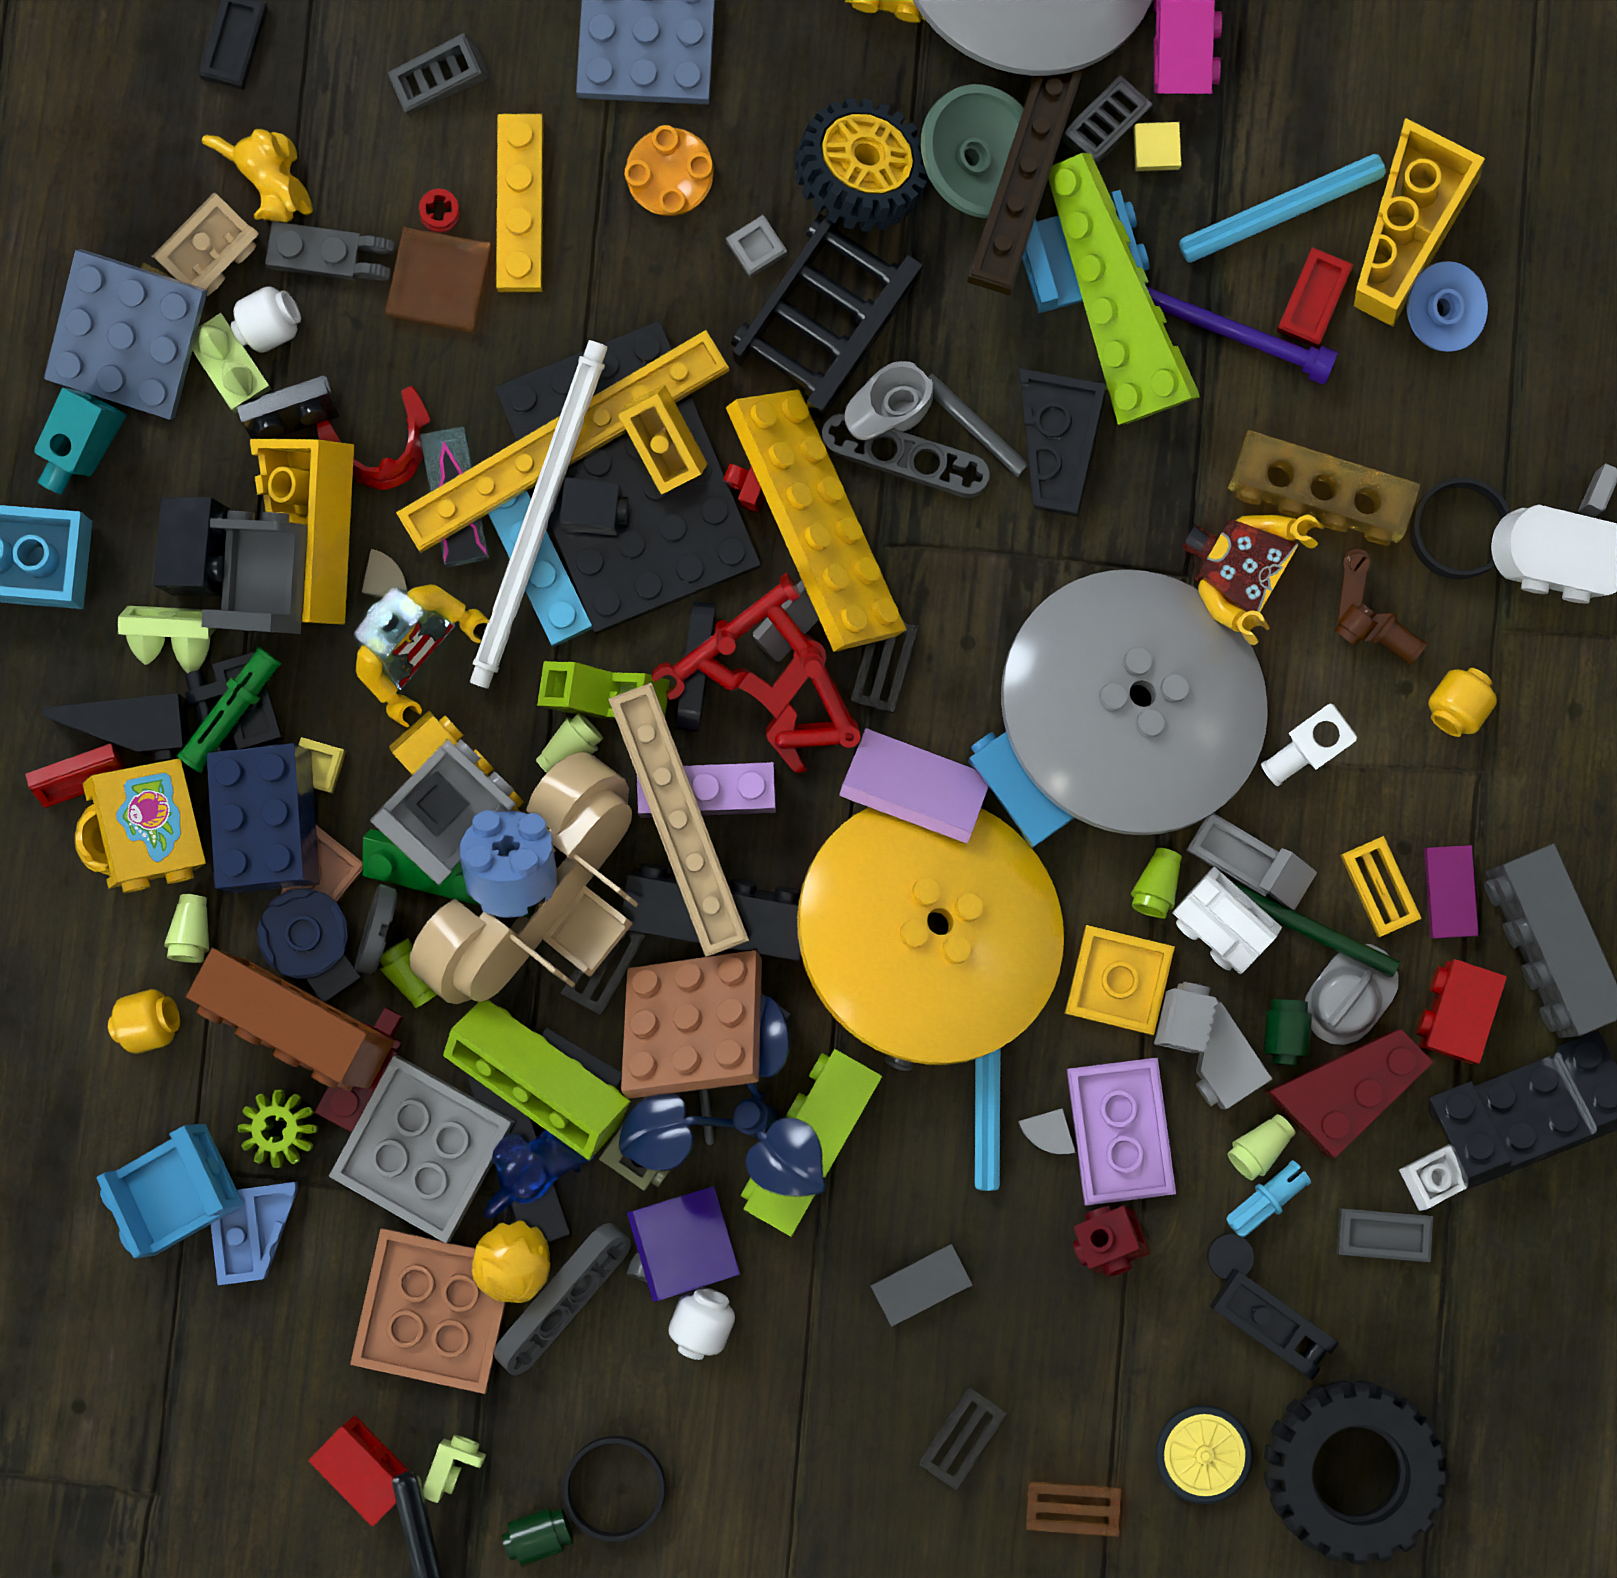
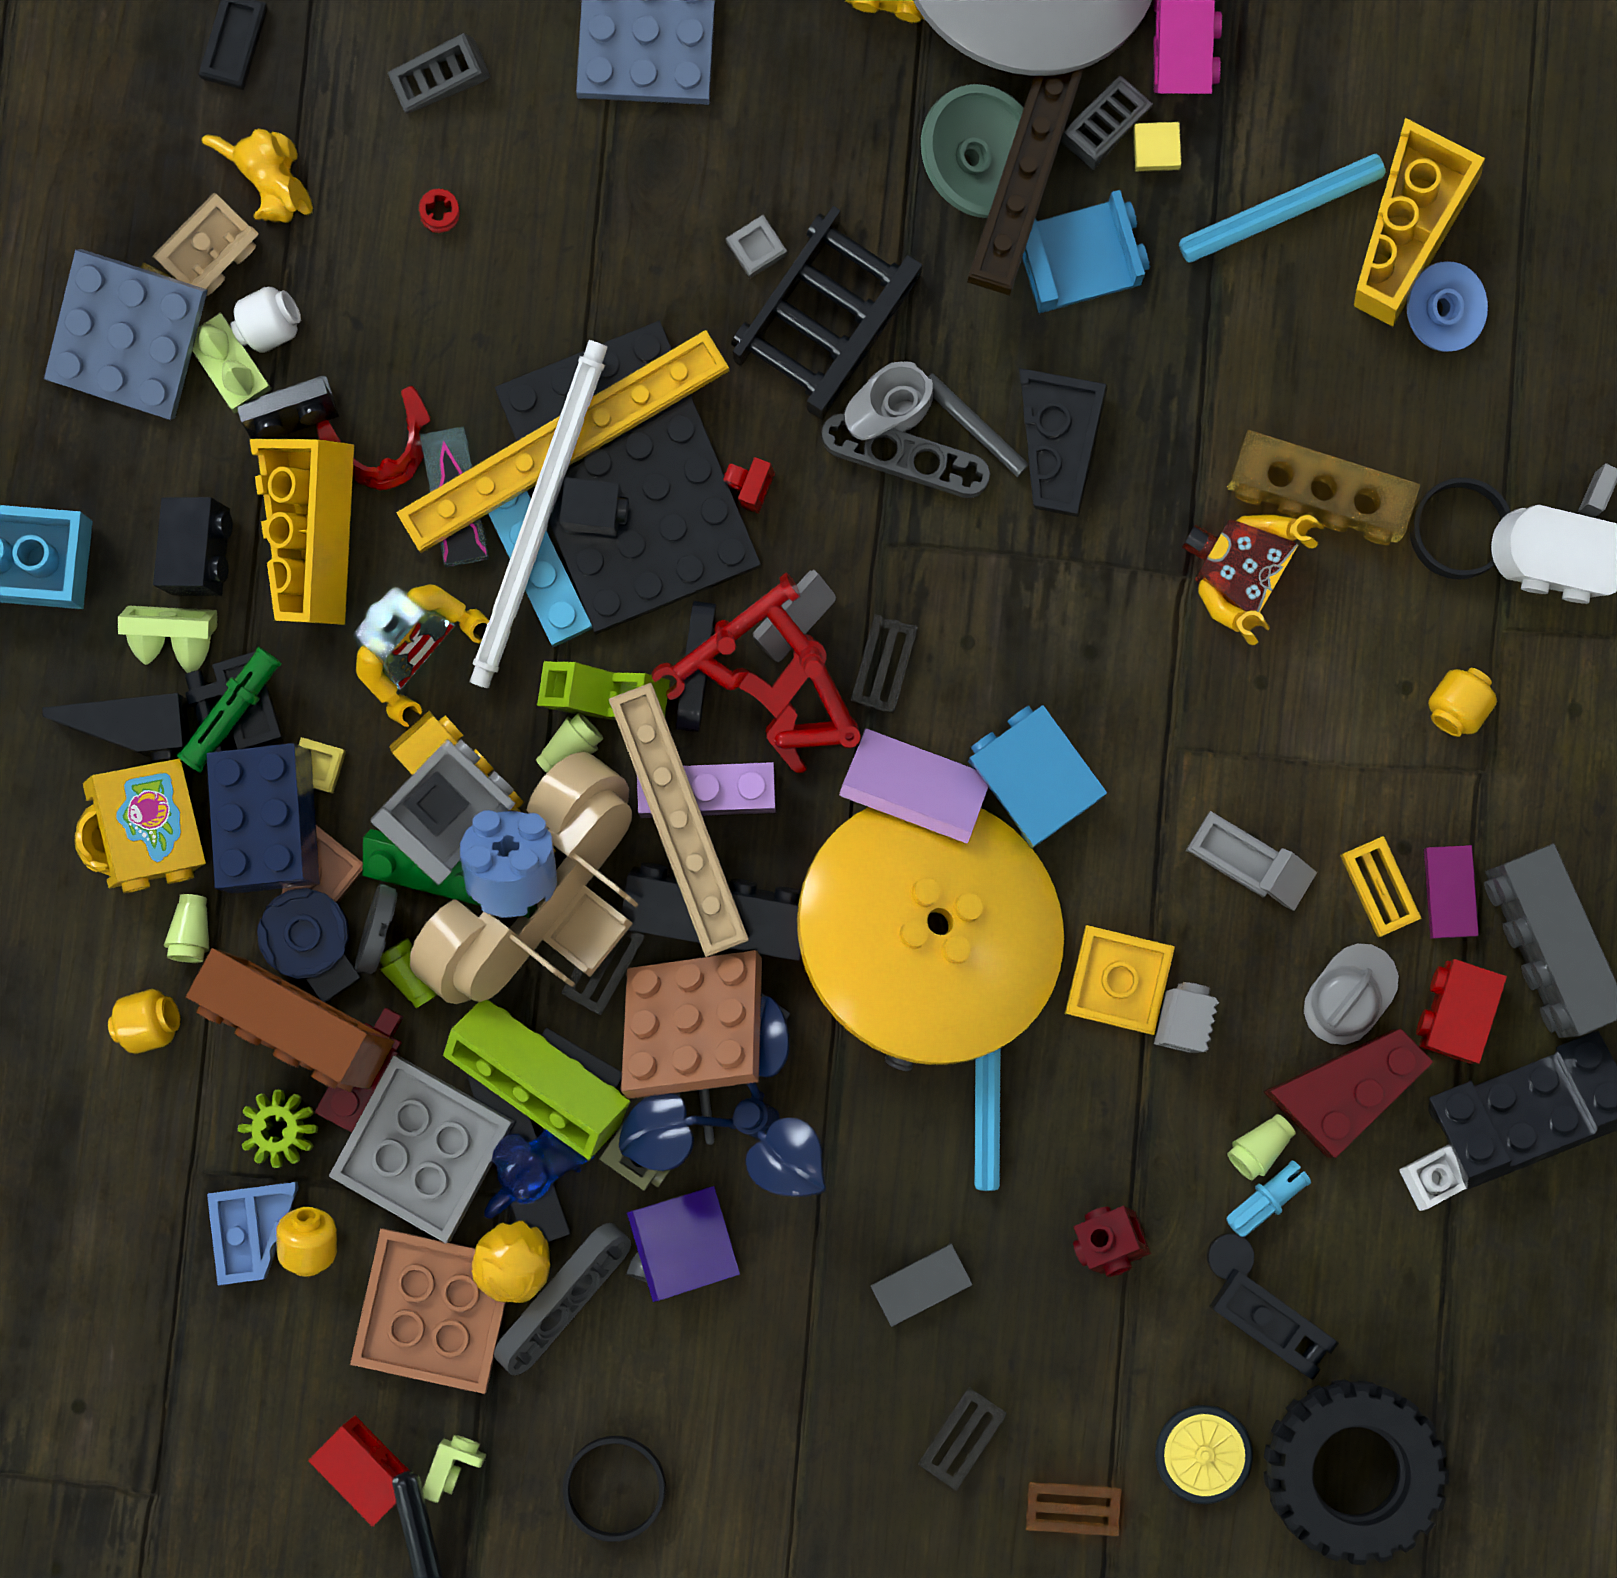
(65, 778): red tile -> none
(76, 437): teal torso -> none
(169, 1192): dark azure panel -> none
(261, 573): dark grey panel -> none
(306, 1241): none -> yellow head
(325, 252): dark grey hinge -> none
(382, 575): dark tan tile -> none
(438, 279): clear orange tile -> none
(519, 203): yellow plate -> none
(537, 1536): dark green brick -> none
(663, 439): yellow brick -> none
(669, 171): light orange dish -> none
(701, 1323): white head -> none
(816, 519): yellow plate -> none
(832, 1111): lime brick -> none
(861, 164): wheel -> none
(1049, 1132): light grey tile -> none
(1086, 737): light grey dish -> none
(1121, 1131): lavender tile -> none
(1132, 344): lime wing -> none
(1157, 886): lime cone -> none
(1226, 921): white brick -> none
(1230, 1065): light grey slope -> none
(1287, 1031): dark green brick -> none
(1305, 749): white bracket -> none
(1314, 297): red tile -> none
(1314, 361): dark purple piece -> none
(1324, 934): dark green bar -> none
(1361, 623): reddish brown pin -> none
(1384, 1235): dark grey tile -> none

